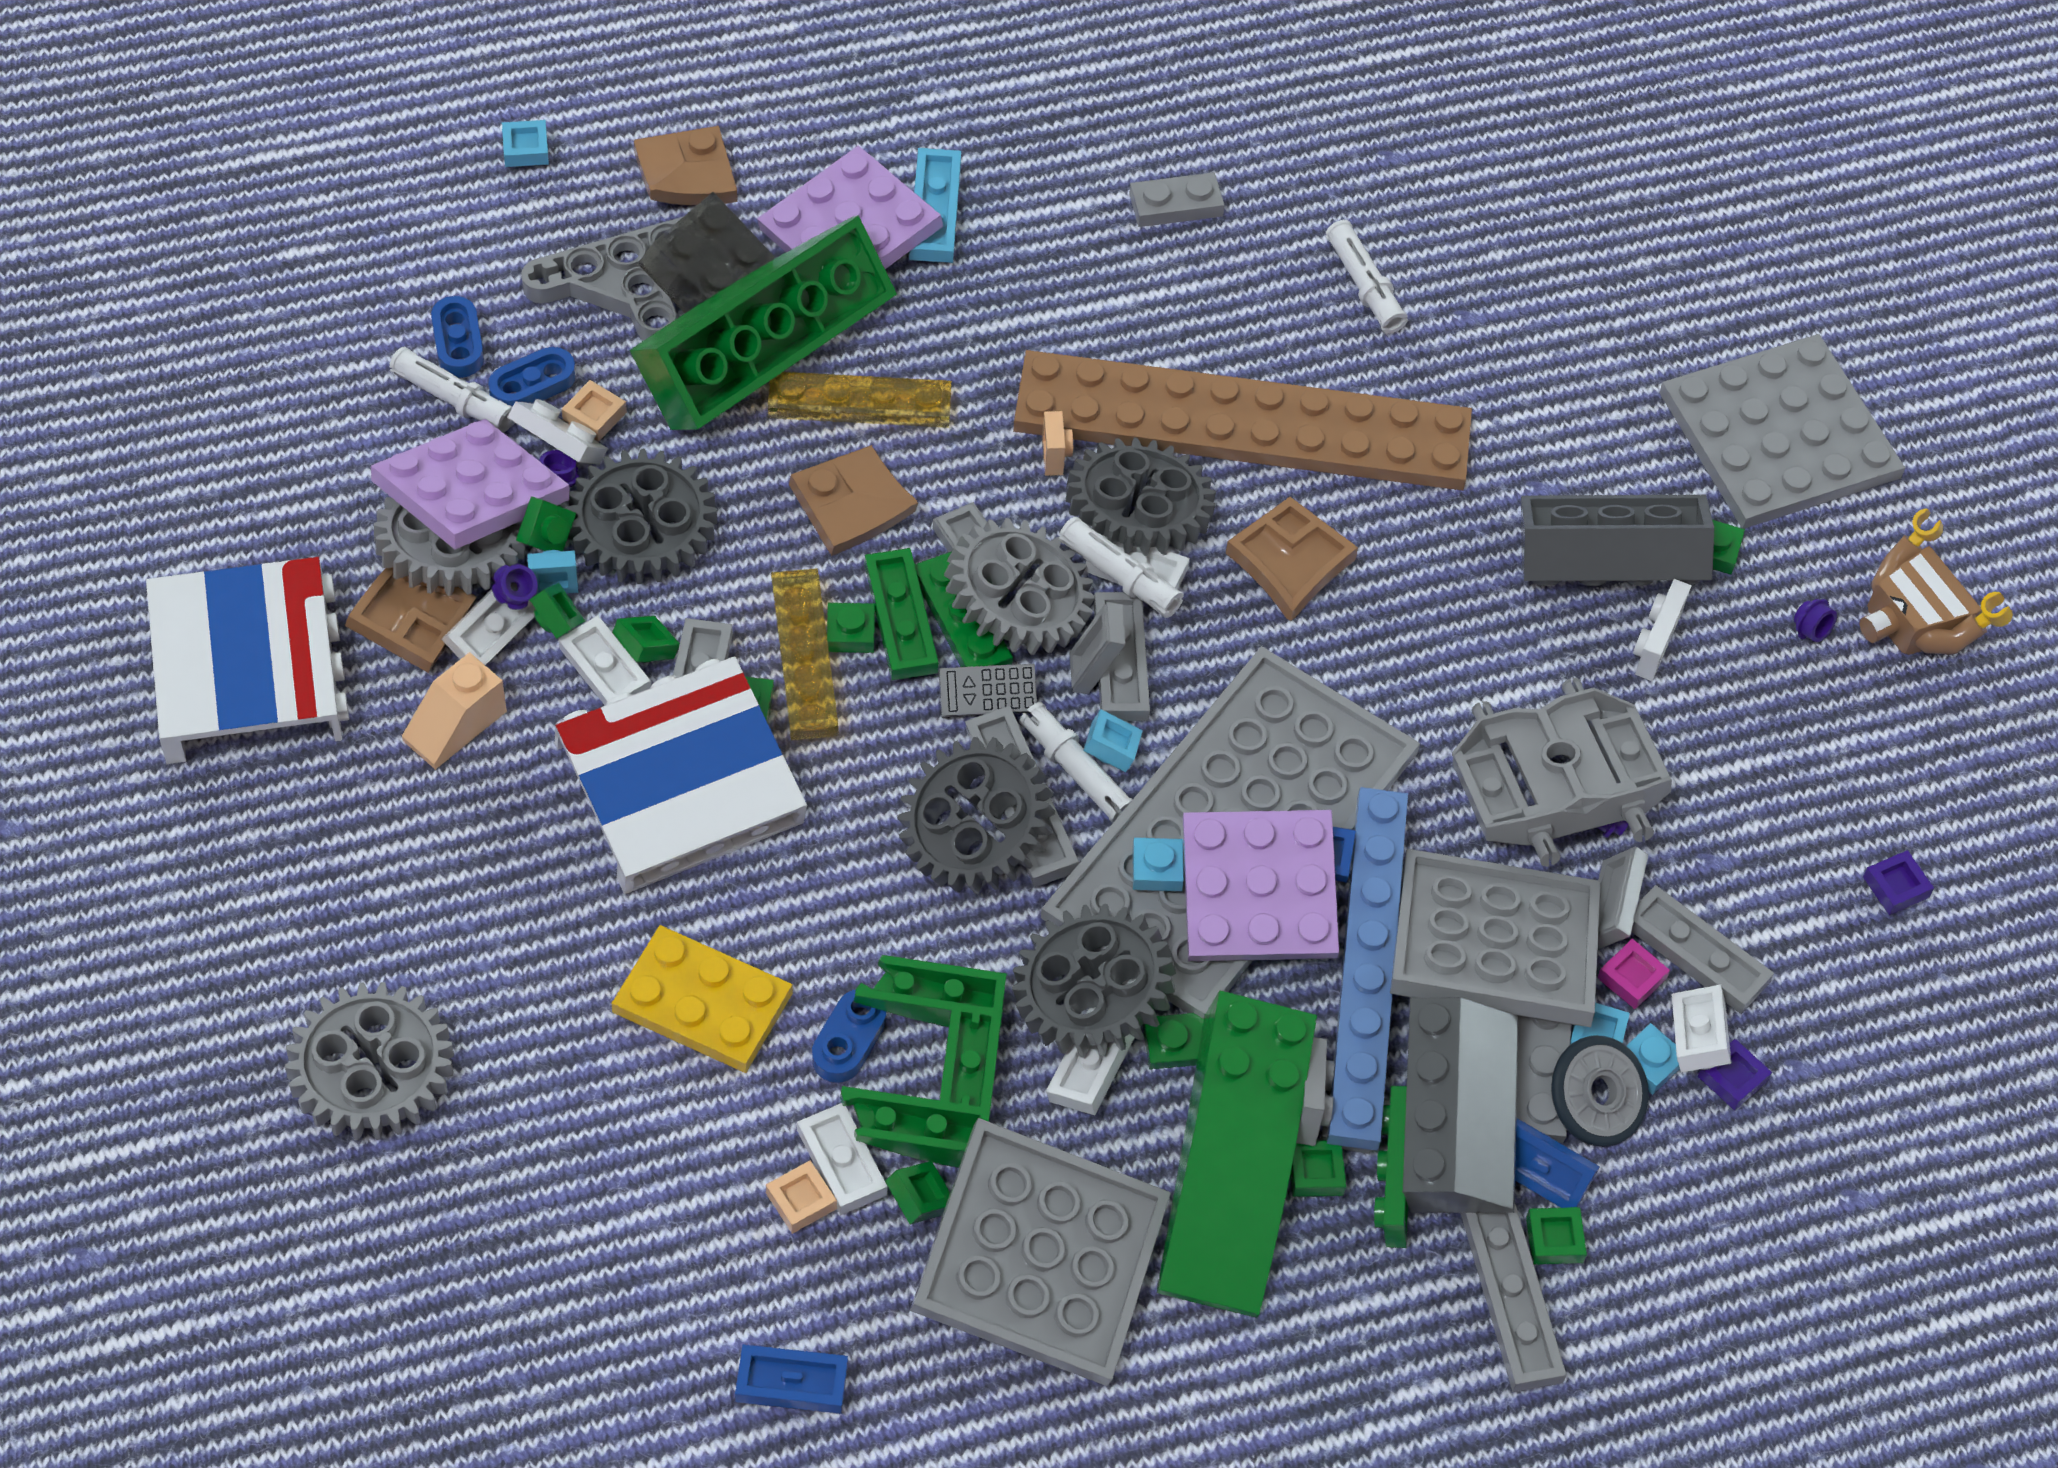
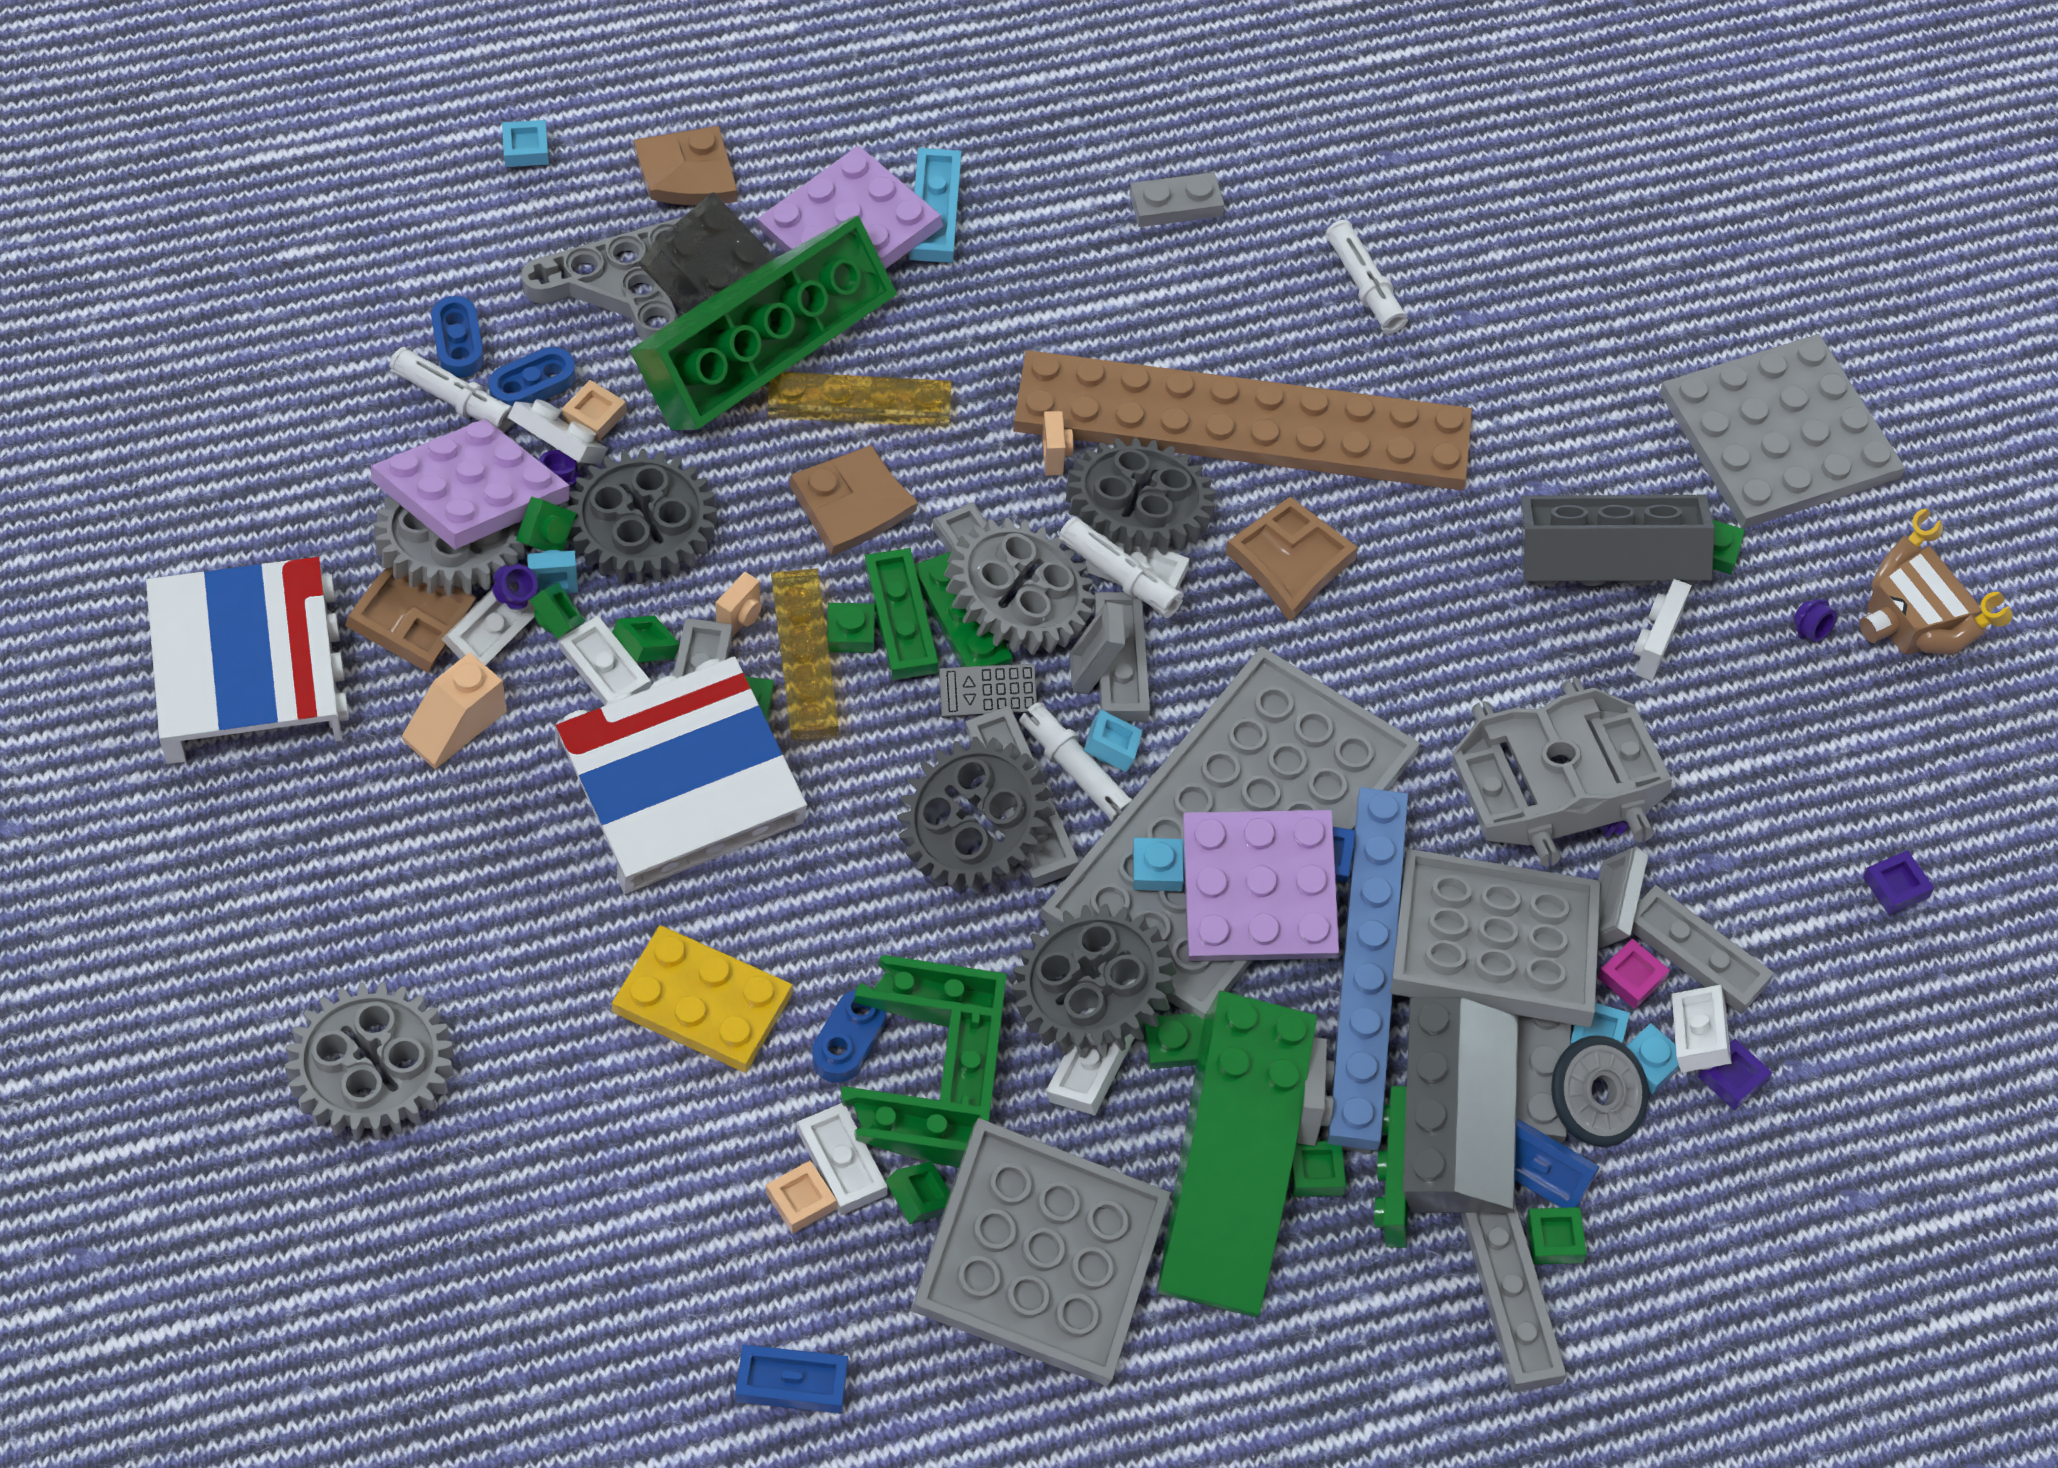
(740, 603): none -> light nougat plate

